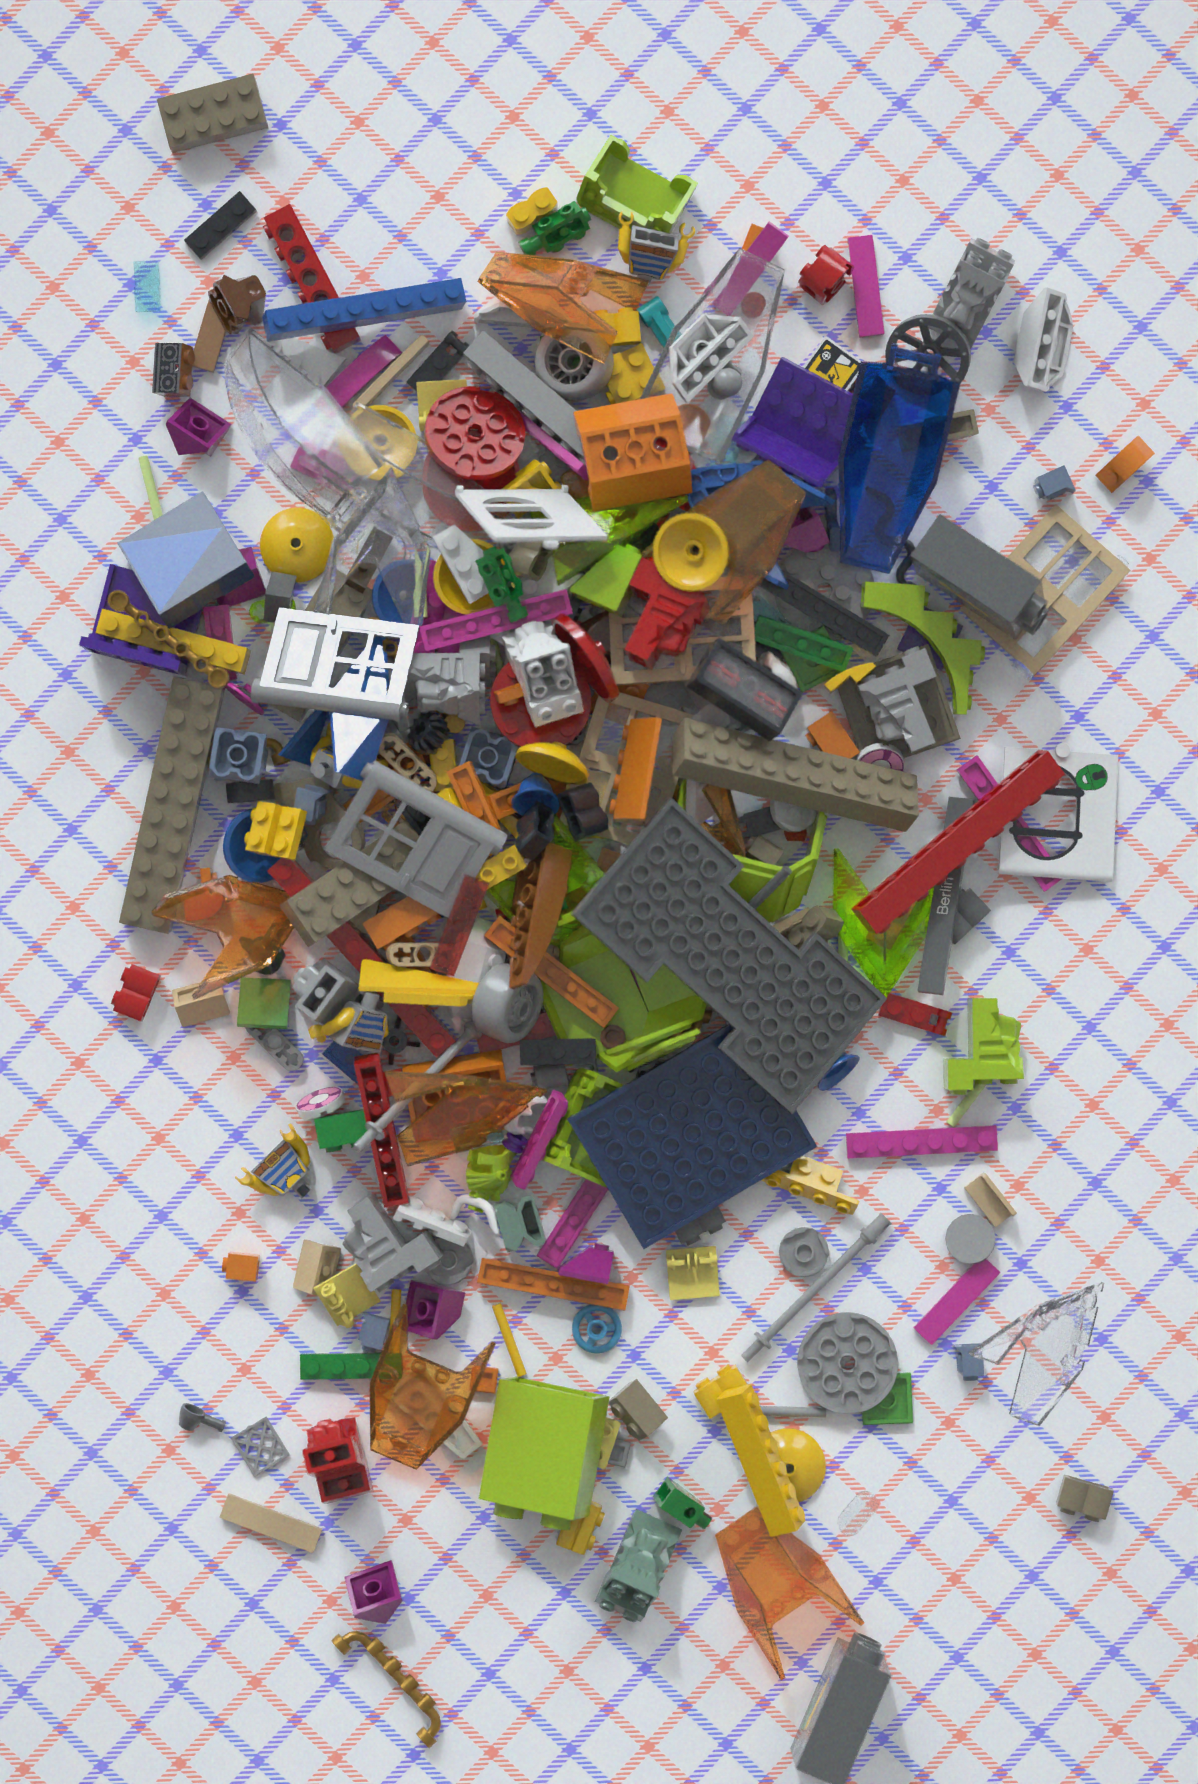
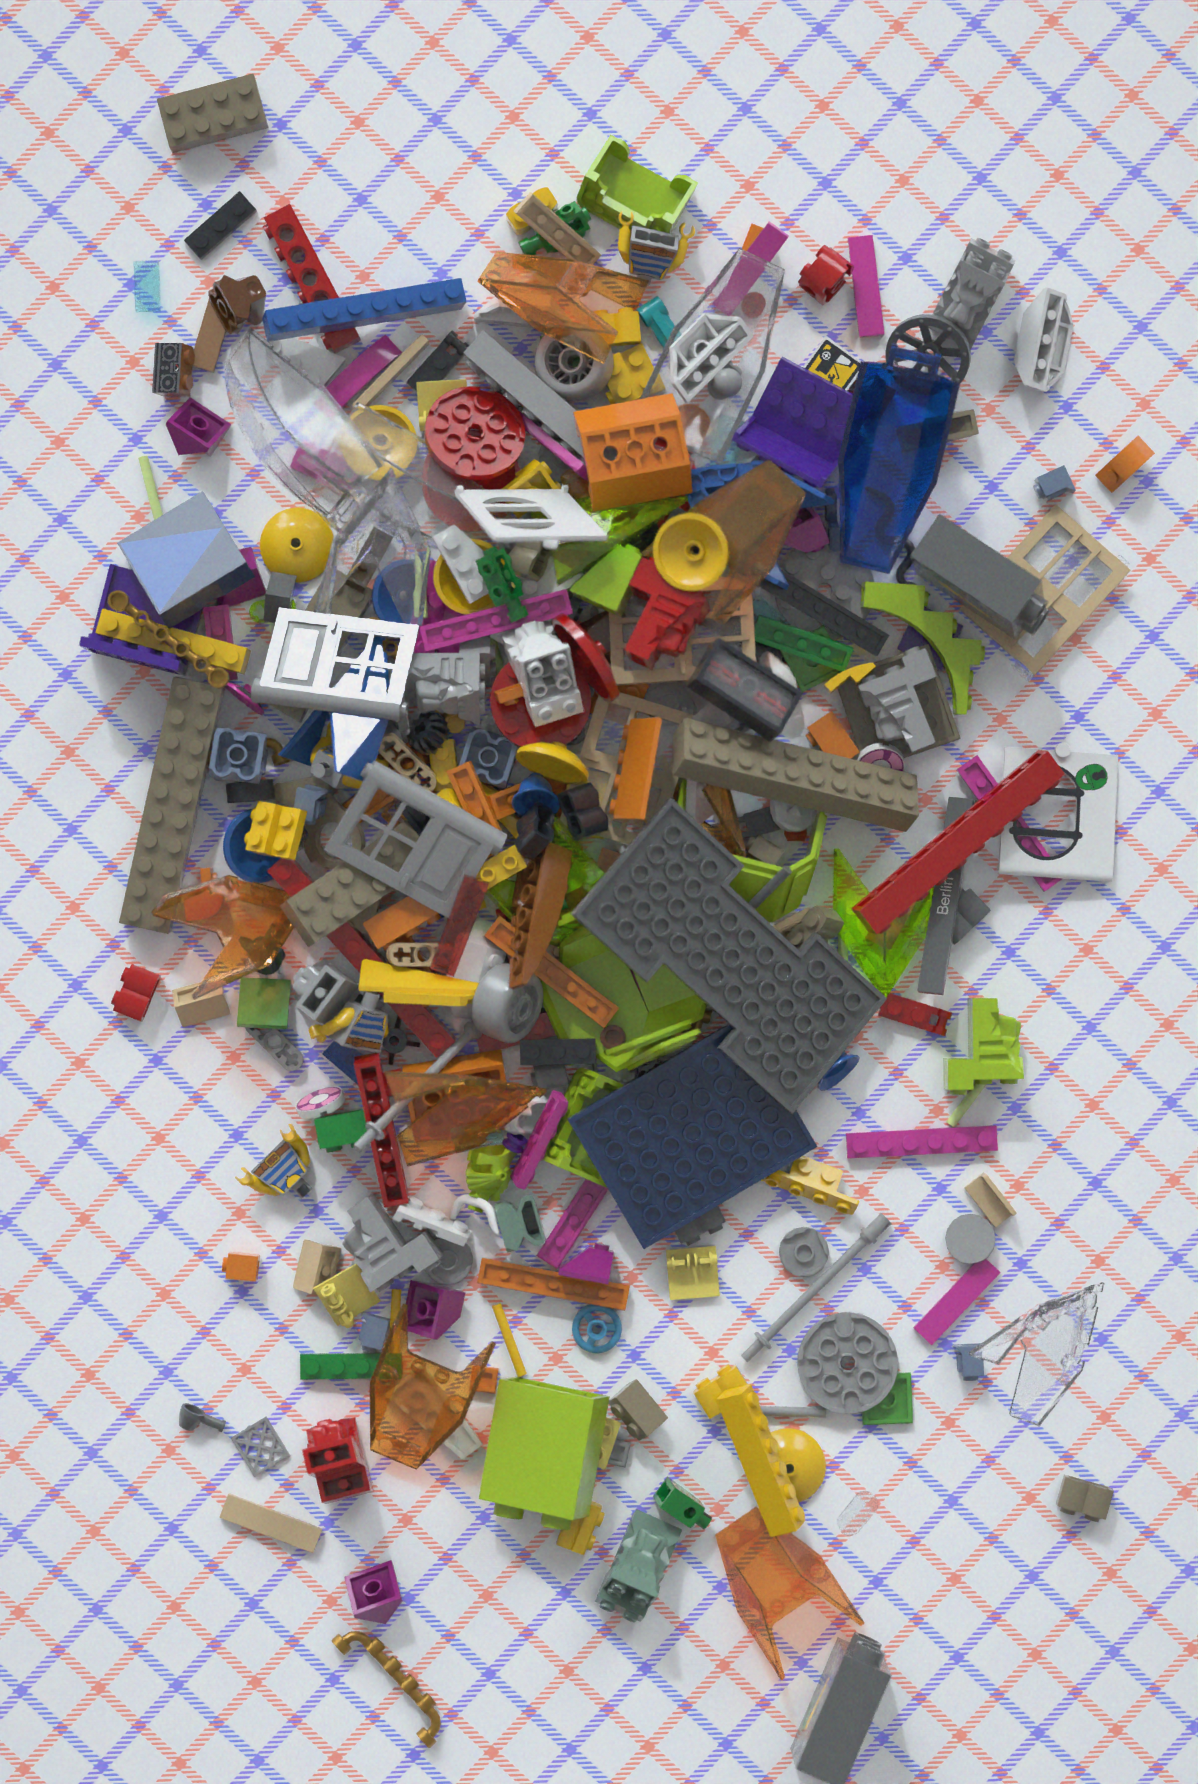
(555, 230): none -> tan tile

